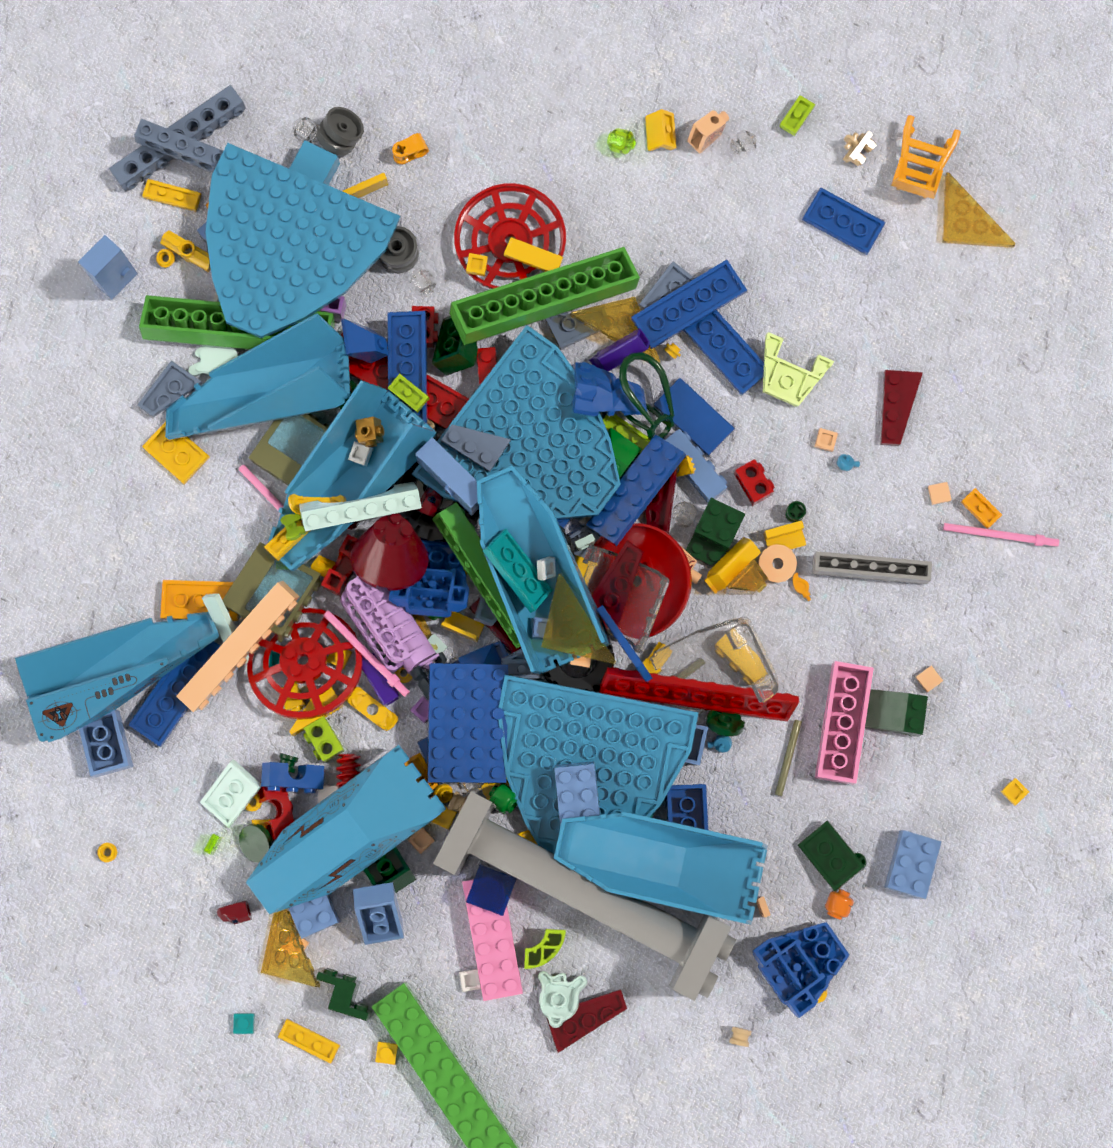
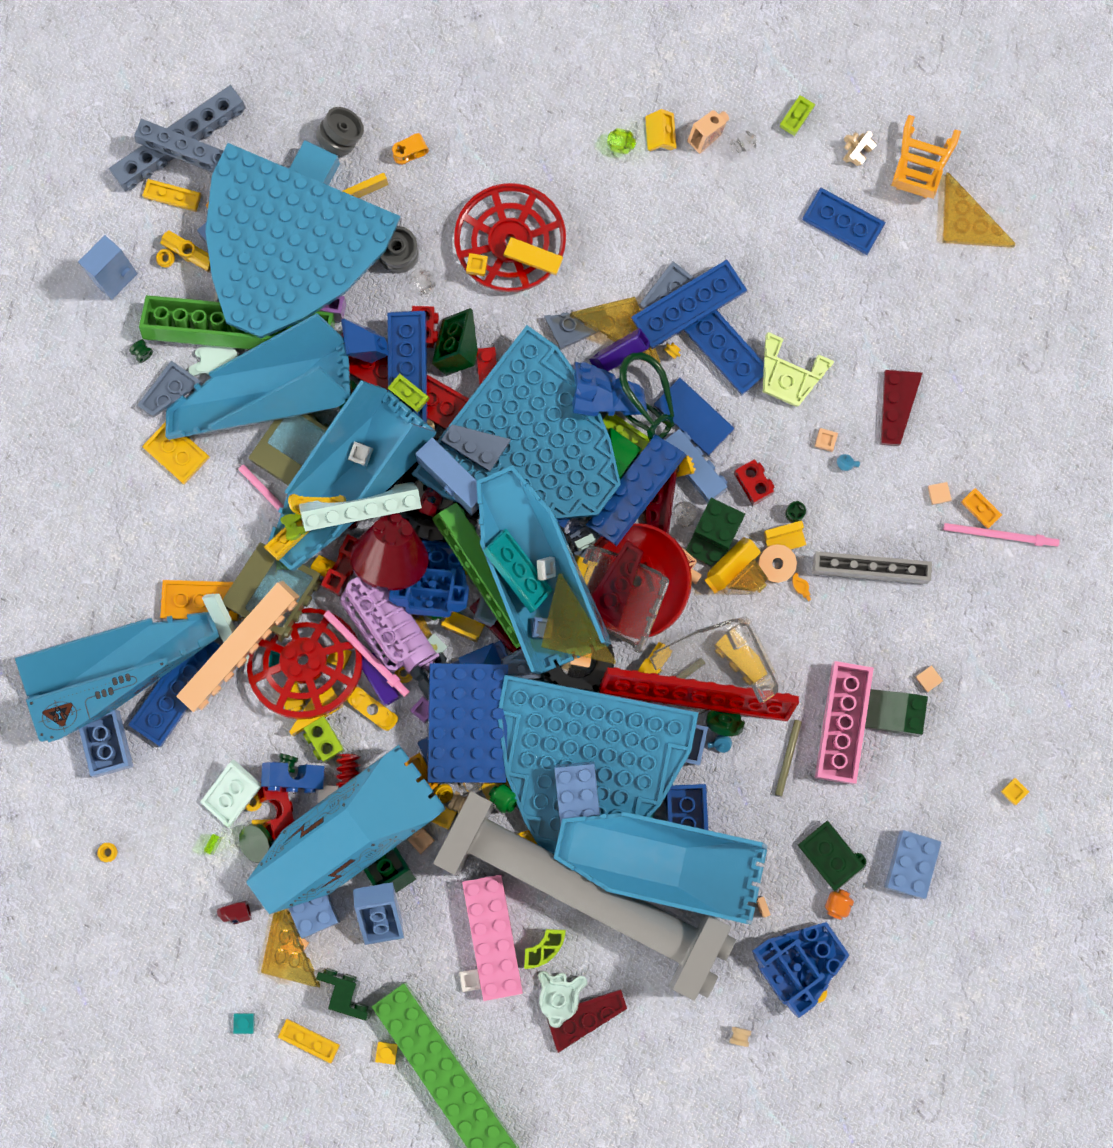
(141, 351): none -> dark green wheel
(305, 129): clear head -> none
(369, 431): pearl gold brick -> none
(491, 890): clear blue tile -> none
(543, 295): bright green brick -> none
(624, 643): blue tile -> none

